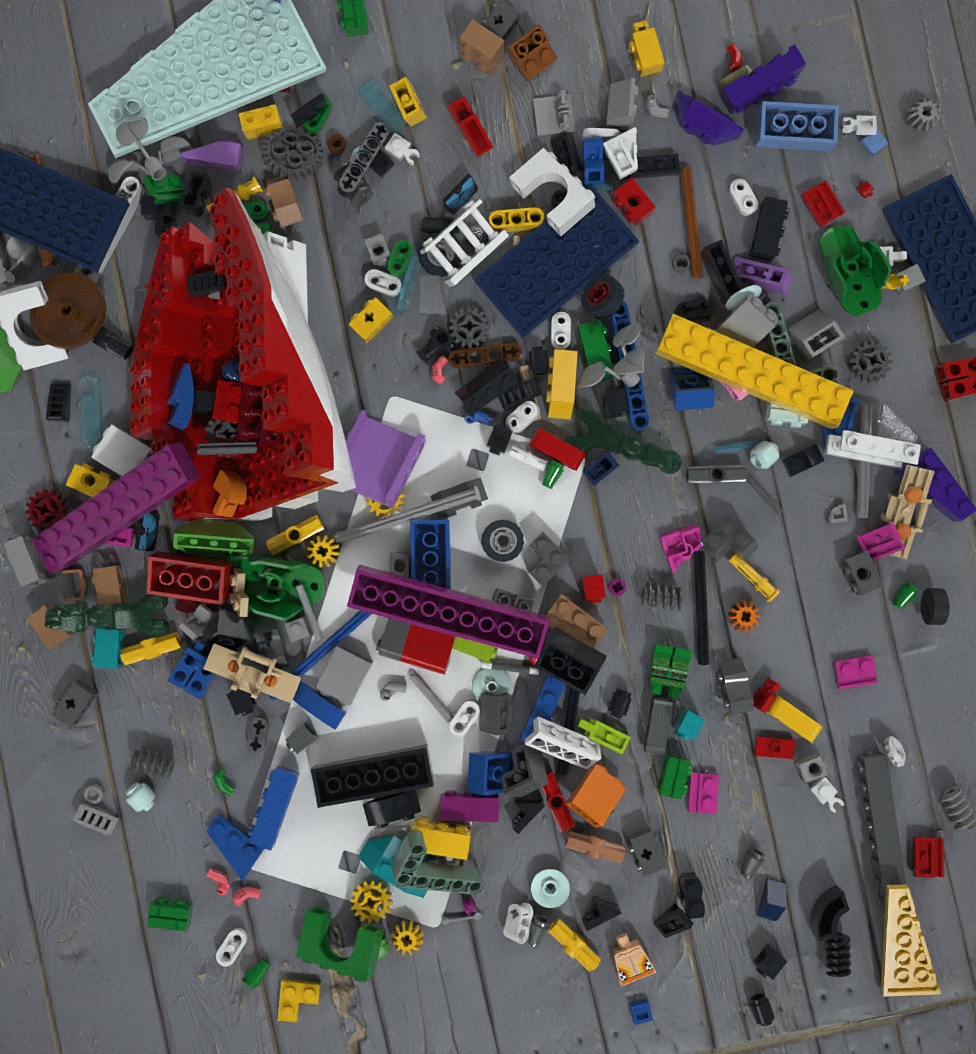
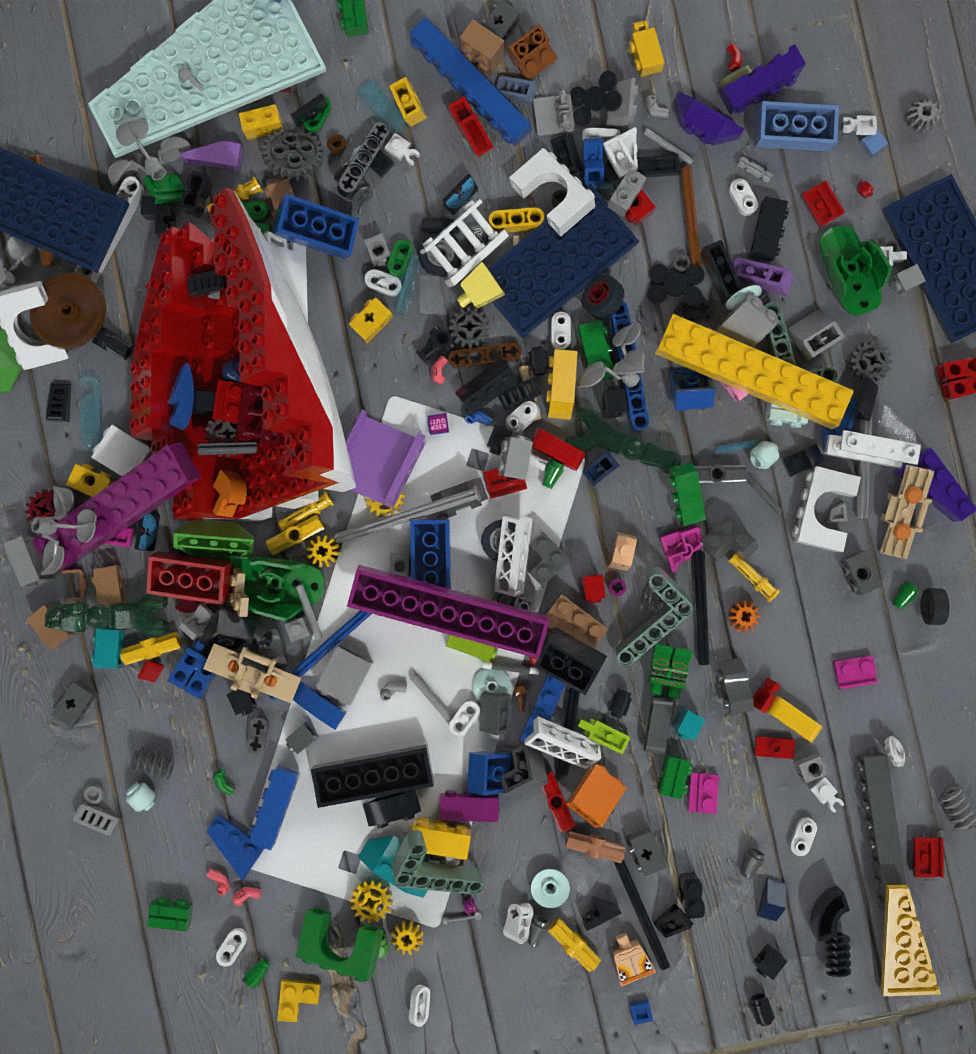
(63, 504): none -> light grey plant
(150, 671): none -> red slope
(185, 75): none -> light grey hand
(314, 508): none -> yellow pin
(315, 226): none -> blue brick
(416, 646): red door -> none
(419, 1005): none -> white plate
(438, 424): none -> tile
(470, 82): none -> blue brick
(479, 288): none -> light yellow torso
(502, 485): none -> red plate
(514, 458): none -> light grey brick
(519, 555): none -> white fence
(519, 691): none -> dark orange hand
(525, 84): none -> sand blue slope
(530, 809): black slope -> none
(595, 98): none -> black piece
(622, 551): none -> light nougat torso
(627, 192): none -> light grey brick
(642, 915): none -> black axle
(657, 620): none -> sand green beam
(668, 146): none -> light grey bar
(675, 284): none -> black piece
(687, 494): none -> green brick
(755, 169): none -> light grey axle
(801, 836): none -> white plate
(808, 529): none -> white arch
(866, 399): none -> black slope
(881, 541): dark pink plate -> none
(896, 281): yellow axle -> none

